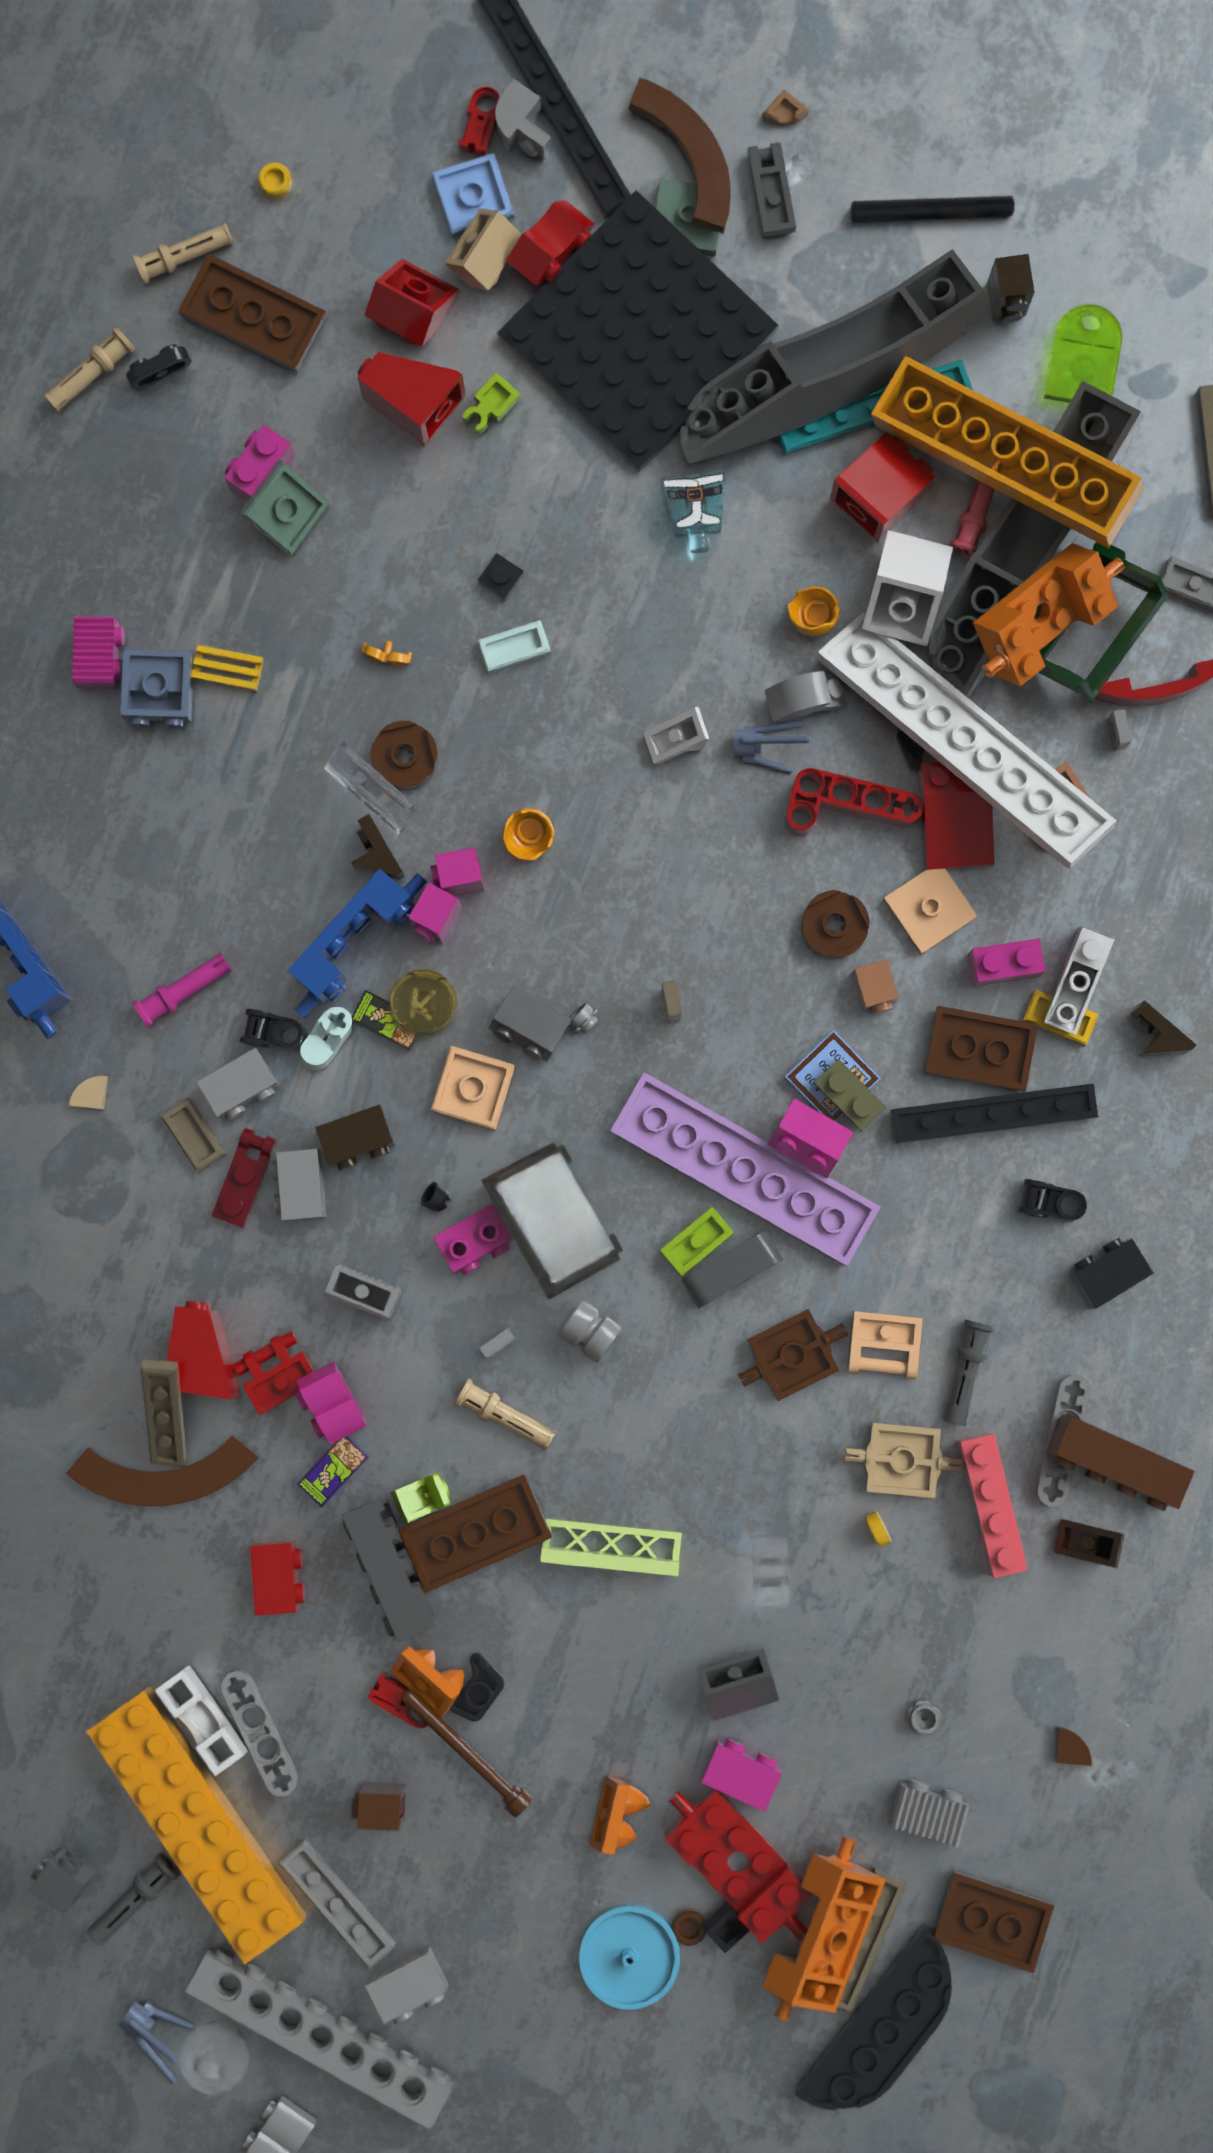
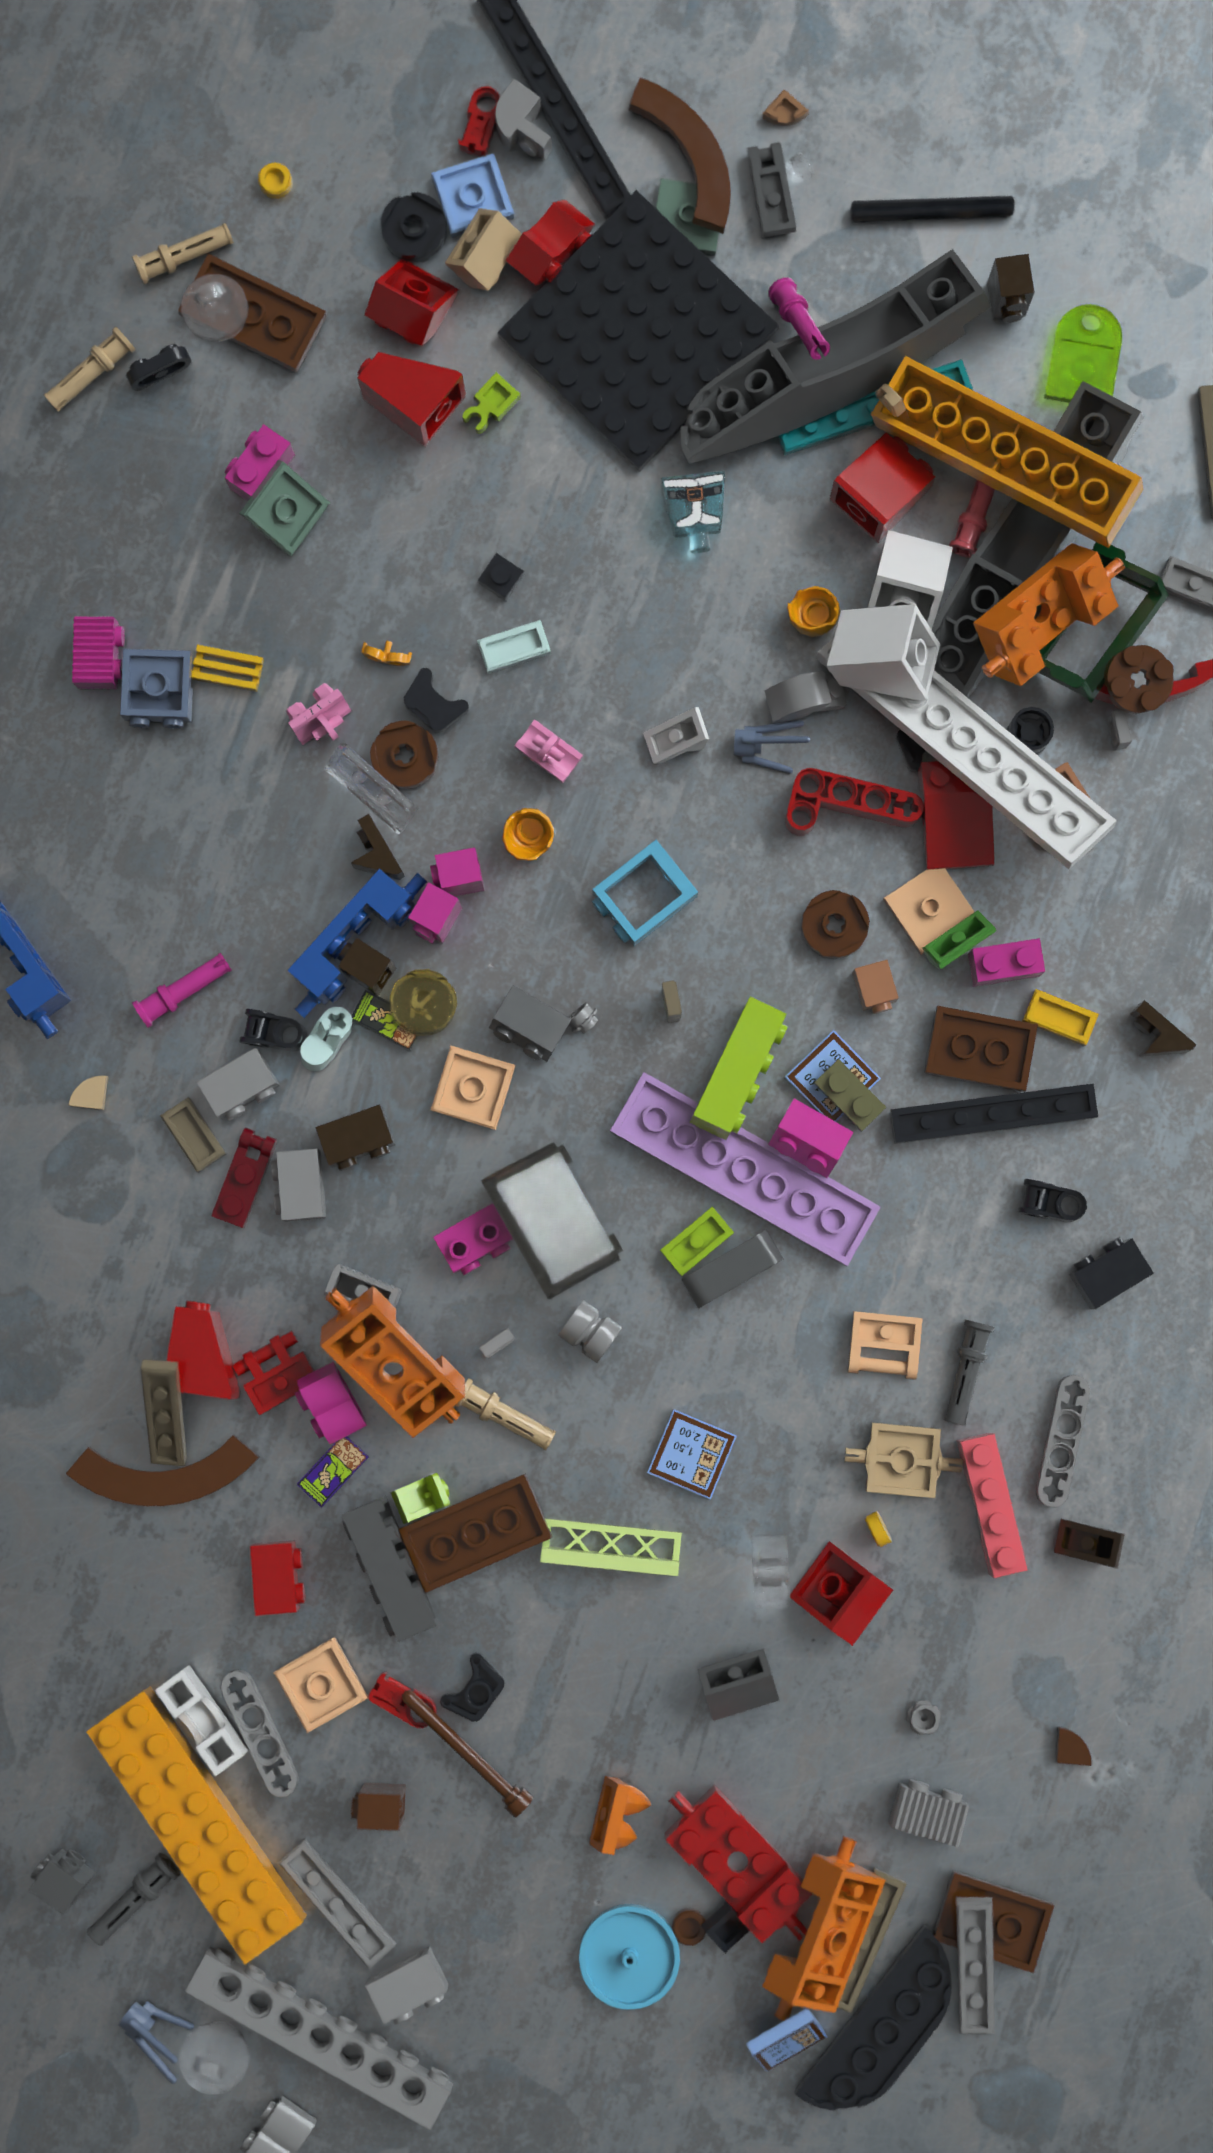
(214, 307): none -> clear tile
(320, 717): none -> bright pink hips
(320, 1684): none -> light nougat plate
(366, 966): none -> dark brown brick
(367, 1338): none -> orange brick
(416, 245): none -> black plate
(418, 1674): orange tile -> none
(430, 705): none -> black piece
(435, 1197): black hinge -> none
(548, 751): none -> bright pink hips
(669, 870): none -> medium azure window
(692, 1454): none -> tile
(738, 1068): none -> lime brick
(742, 1774): dark pink brick -> none
(786, 2039): none -> light blue tile
(793, 1355): reddish brown plate -> none
(794, 310): none -> dark pink pin
(841, 1593): none -> red slope
(884, 651): none -> white slope
(890, 400): none -> tan tile
(958, 940): none -> bright green slope
(975, 1965): none -> light grey tile
(1032, 728): none -> black wheel
(1078, 979): white slope -> none
(1119, 1461): reddish brown brick -> none
(1120, 685): none -> reddish brown plate

